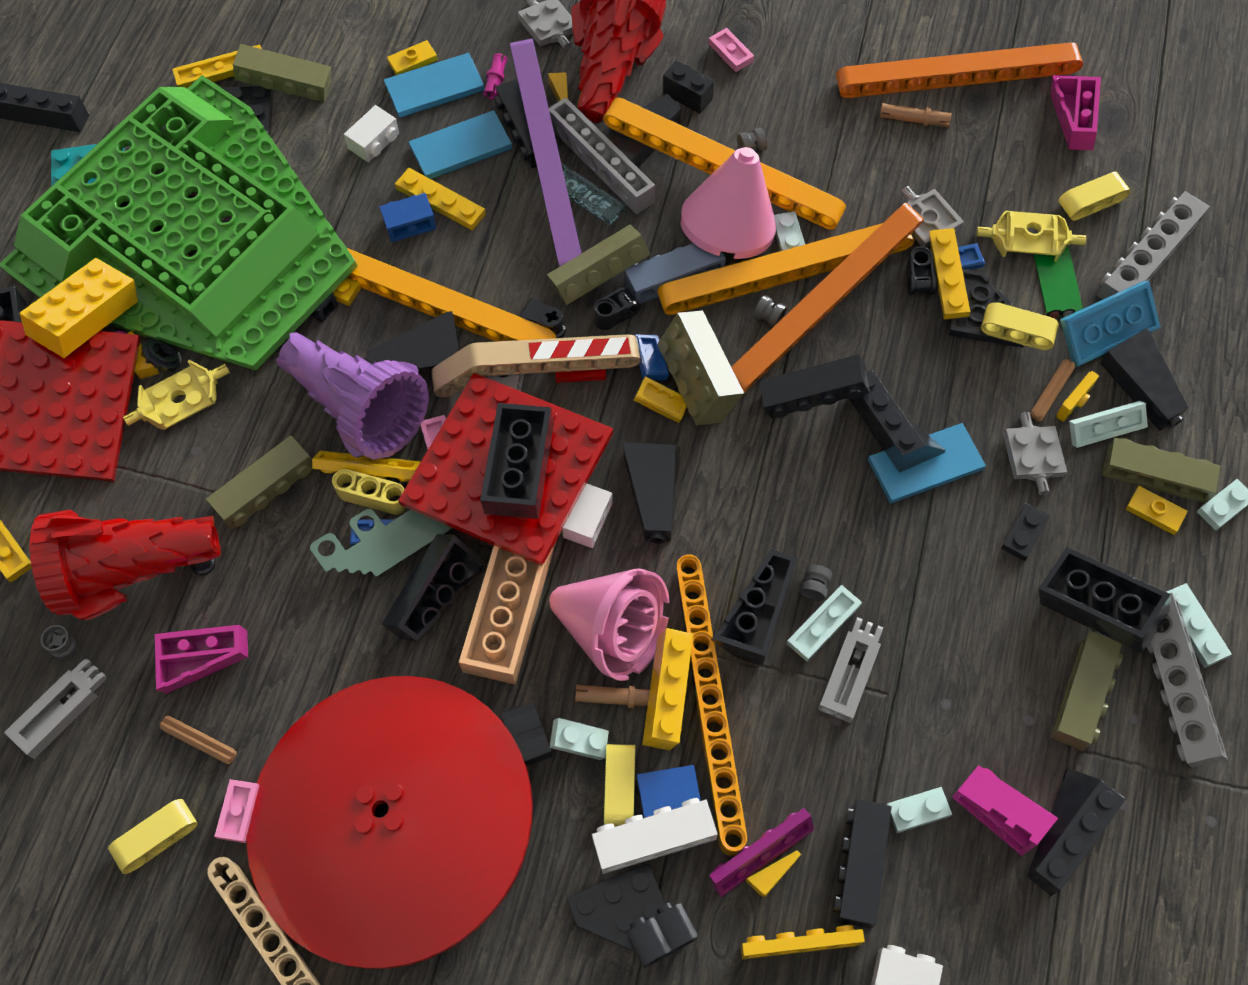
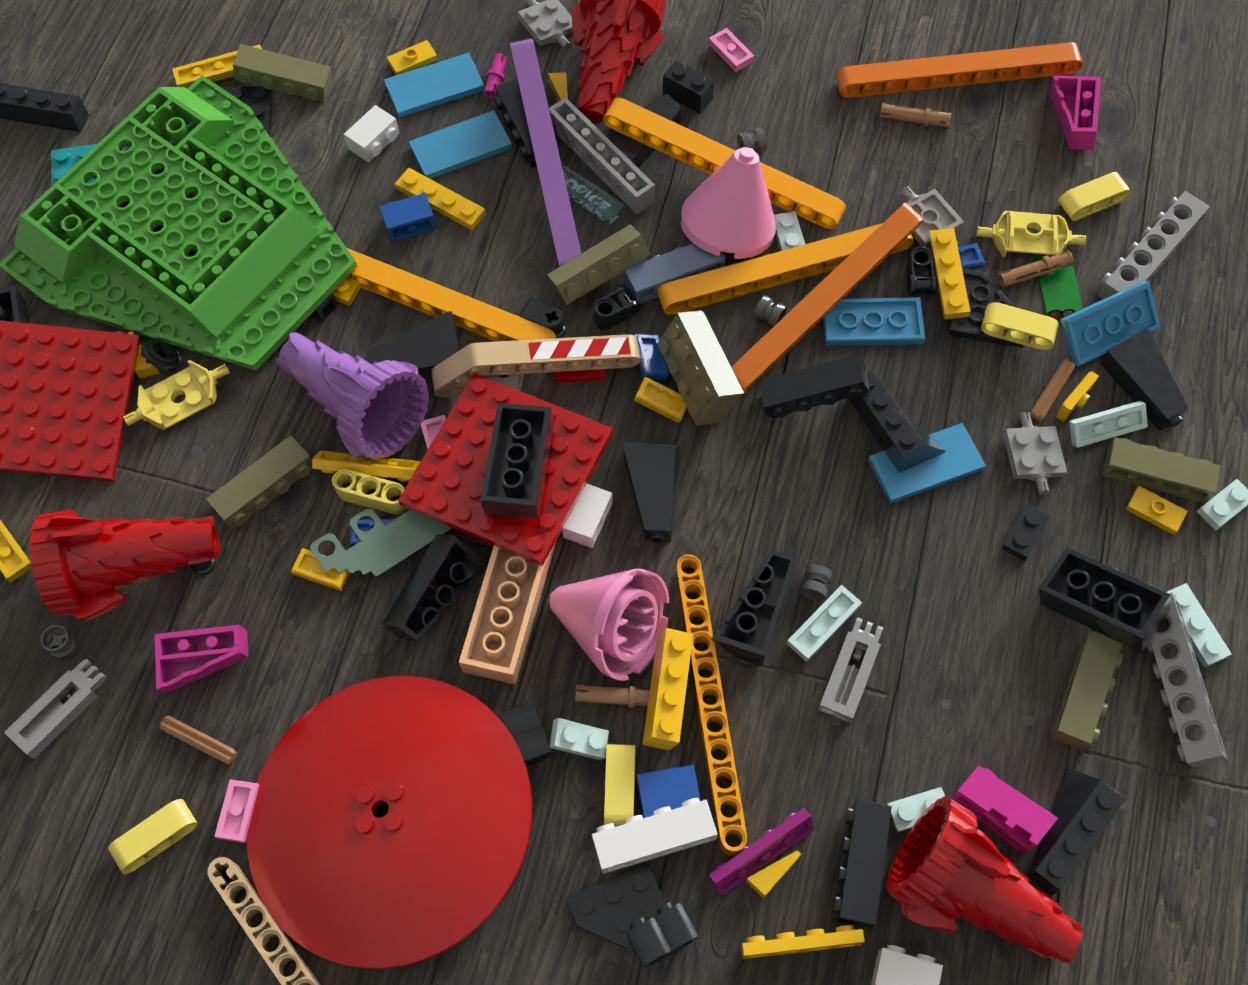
(79, 307): yellow brick -> none
(309, 568): none -> yellow plate
(875, 322): none -> dark azure tile
(957, 871): none -> red cone
(1046, 266): none -> medium nougat pin

